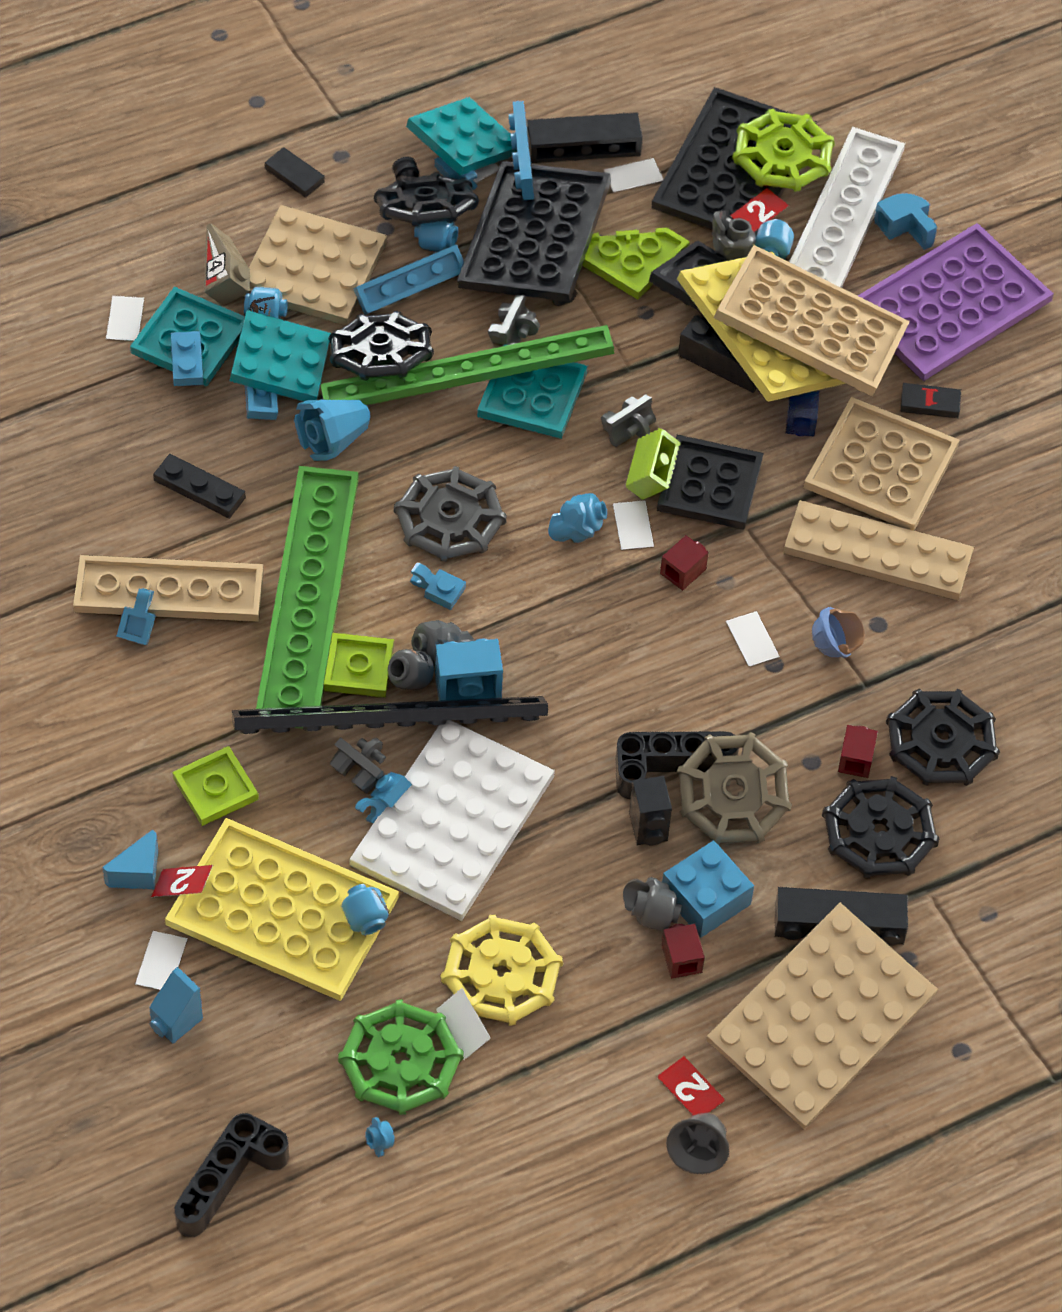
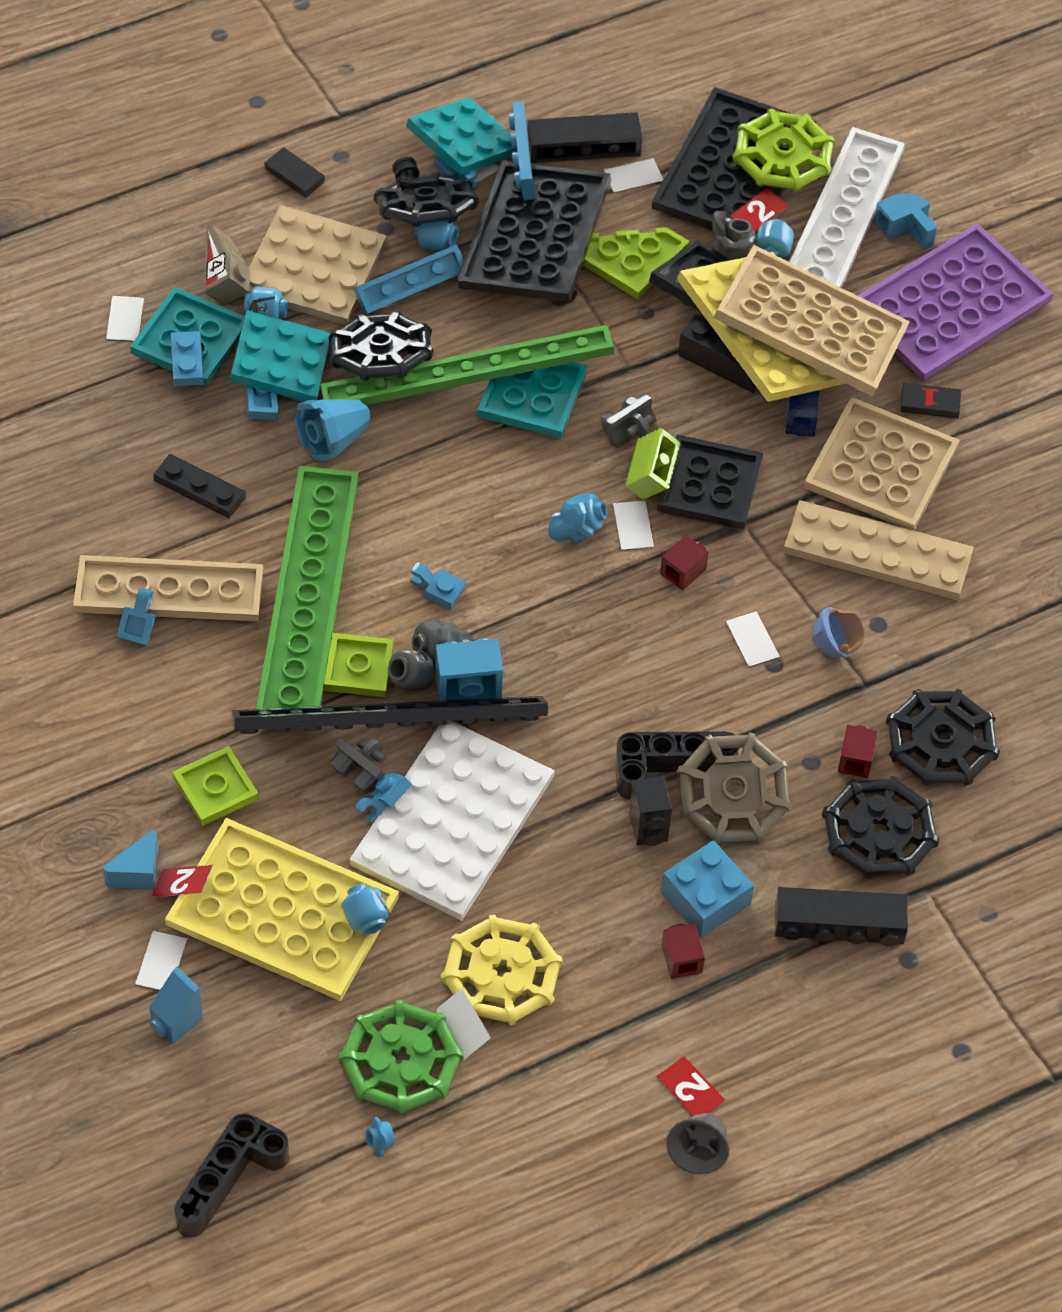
(450, 527): dark grey plate -> none
(517, 323): dark grey hips -> none
(651, 903): dark grey head -> none
(821, 1015): tan plate -> none

